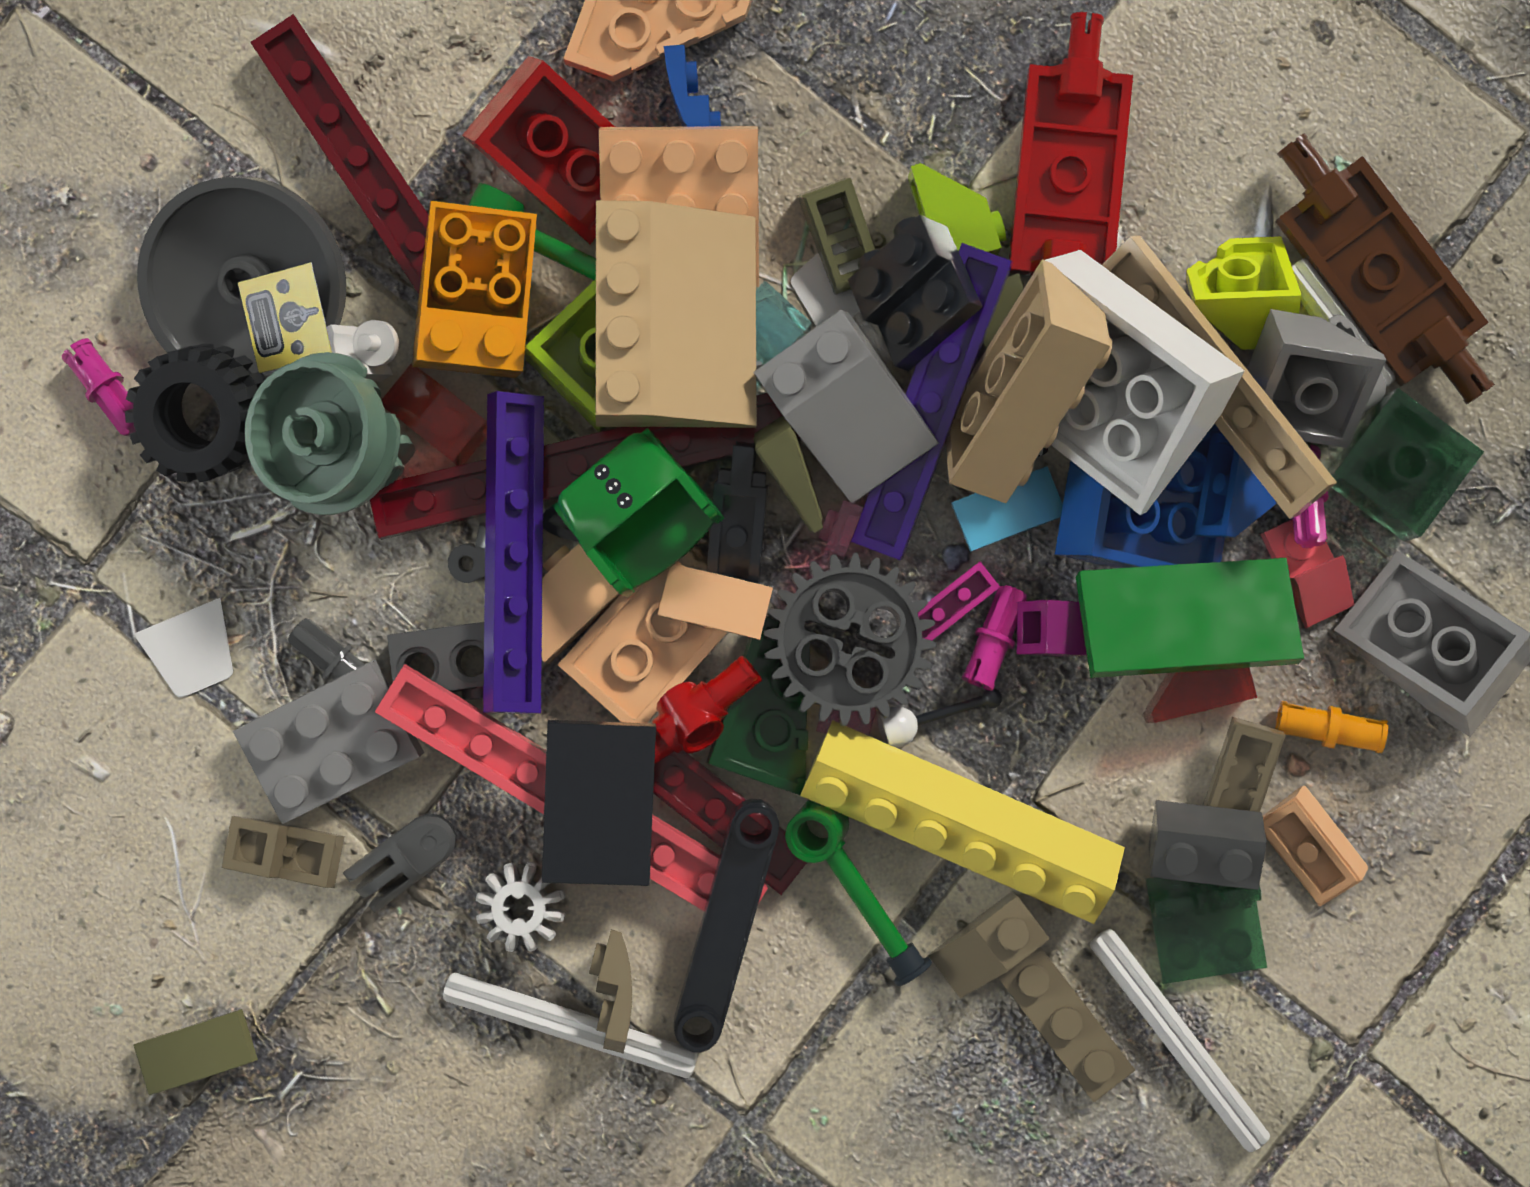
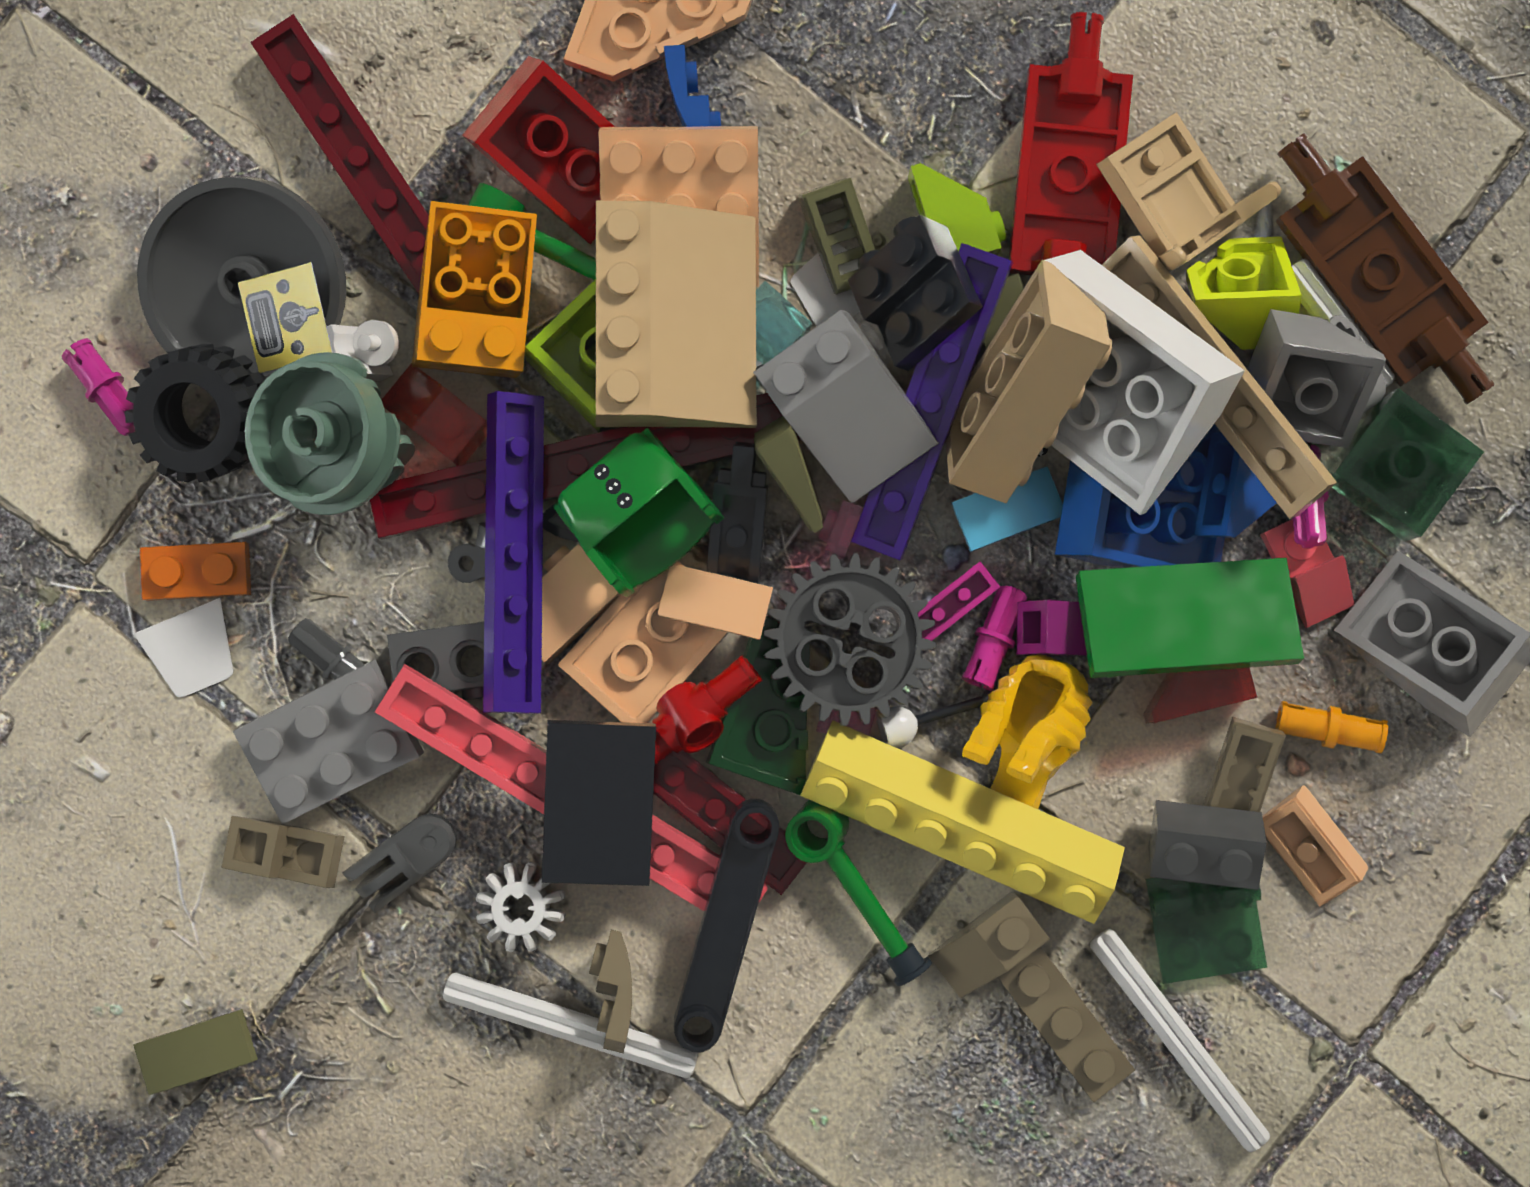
(195, 571): none -> orange plate
(1038, 723): none -> yellow hair
(1177, 193): none -> tan piece

